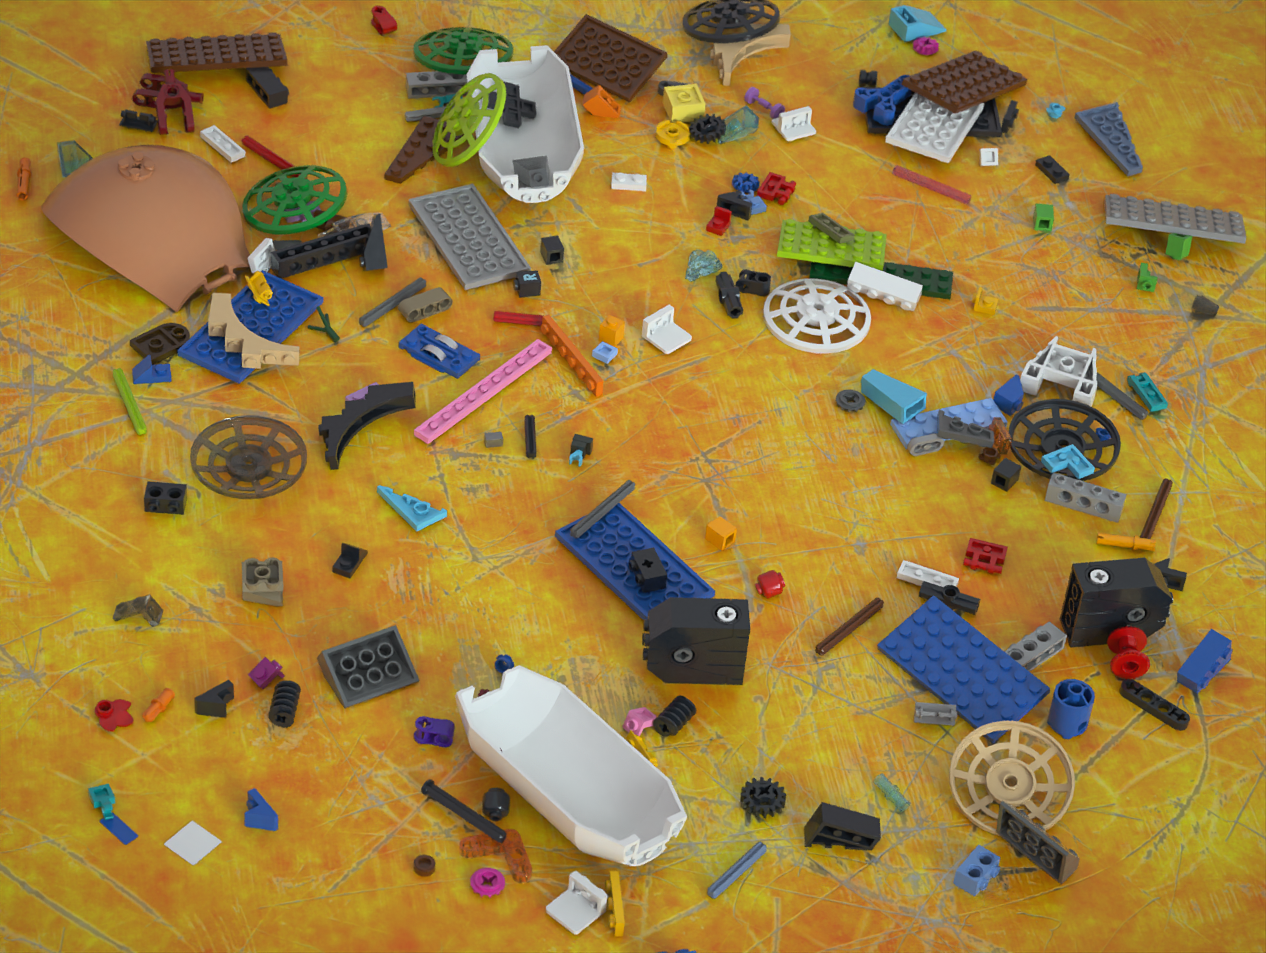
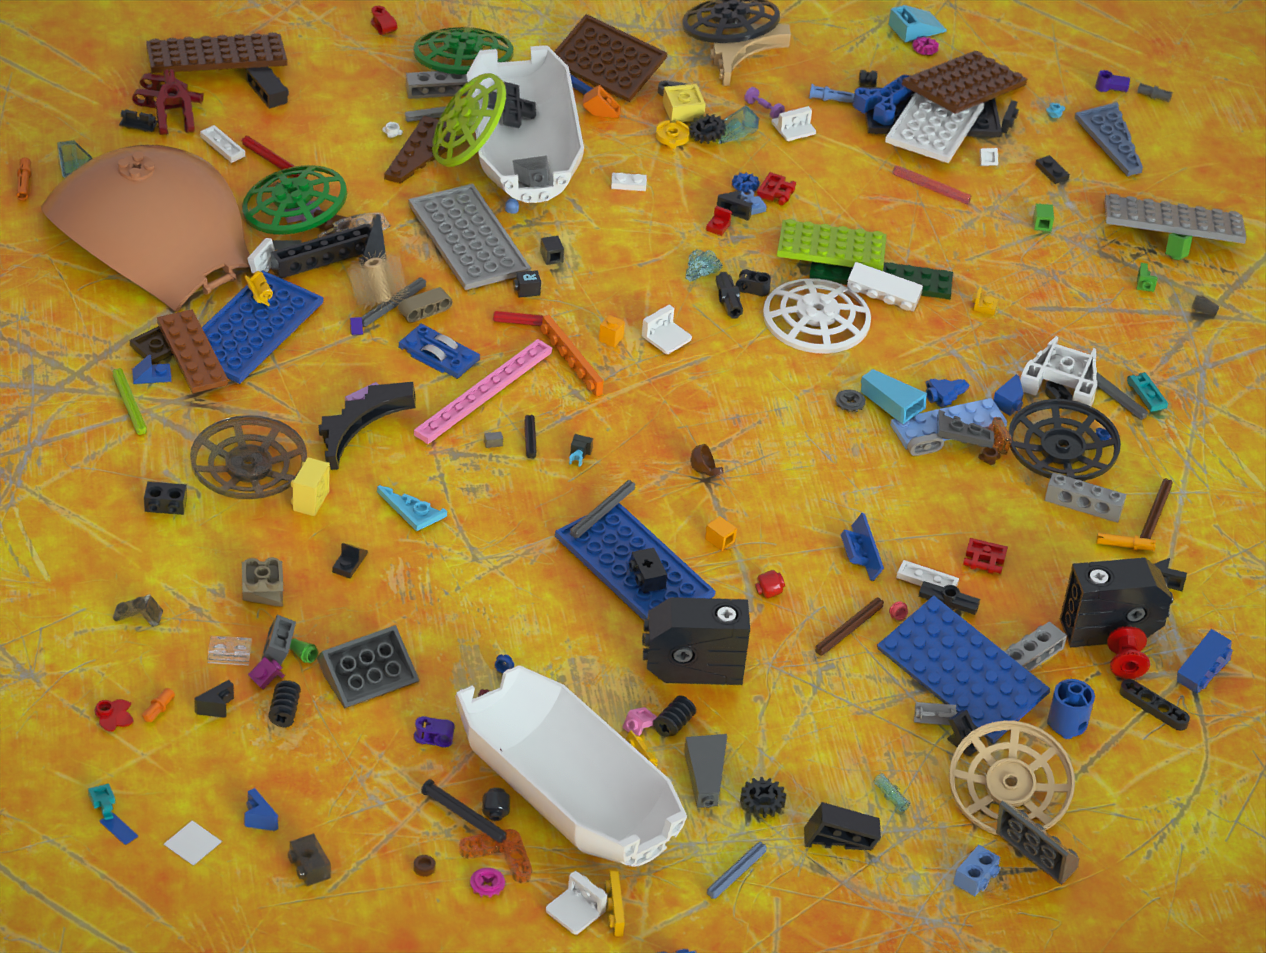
(192, 351): none -> dark orange plate
(229, 650): none -> clear plate
(238, 338): tan arch -> none
(279, 639): none -> dark grey brick
(305, 651): none -> bright green cone
(309, 860): none -> clear smoke brick
(310, 486): none -> light yellow container
(332, 334): dark green plant -> none
(356, 326): none -> dark purple piece
(378, 280): none -> tan piece
(392, 129): none -> white plate
(443, 100): teal plate -> none
(512, 206): none -> medium blue hinge
(604, 352): light blue plate -> none
(703, 461): none -> reddish brown piece
(705, 766): none -> dark grey slope
(826, 93): none -> medium blue pin
(831, 228): olive tile -> none
(862, 547): none -> blue bracket
(898, 610): none -> coral plate
(945, 391): none -> blue rock
(962, 726): none -> black slope
(1006, 474): black brick -> none
(1057, 391): none -> black beam
(1069, 458): medium azure plate -> none
(1107, 81): none -> dark purple piece
(1154, 92): none -> dark grey pin

